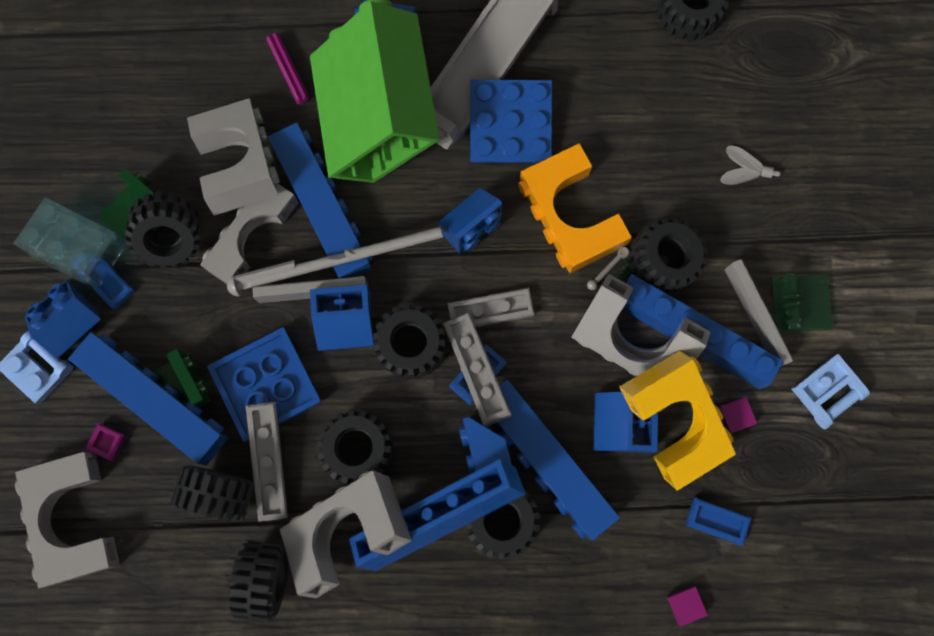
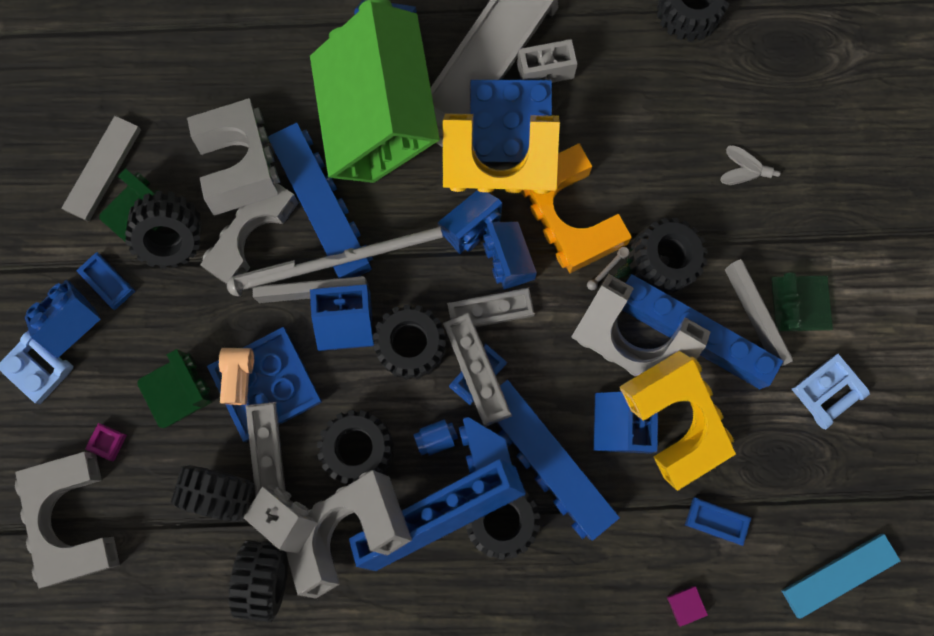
(70, 243): clear light blue brick -> none
(101, 168): none -> light grey tile
(148, 398): blue brick -> none
(235, 368): none -> light nougat piece
(280, 519): none -> light grey brick
(288, 68): magenta axle -> none
(435, 437): none -> blue brick
(509, 253): none -> blue slope
(534, 172): none -> yellow arch
(547, 62): none -> light grey brick
(737, 415): magenta tile -> none
(840, 576): none -> dark azure tile

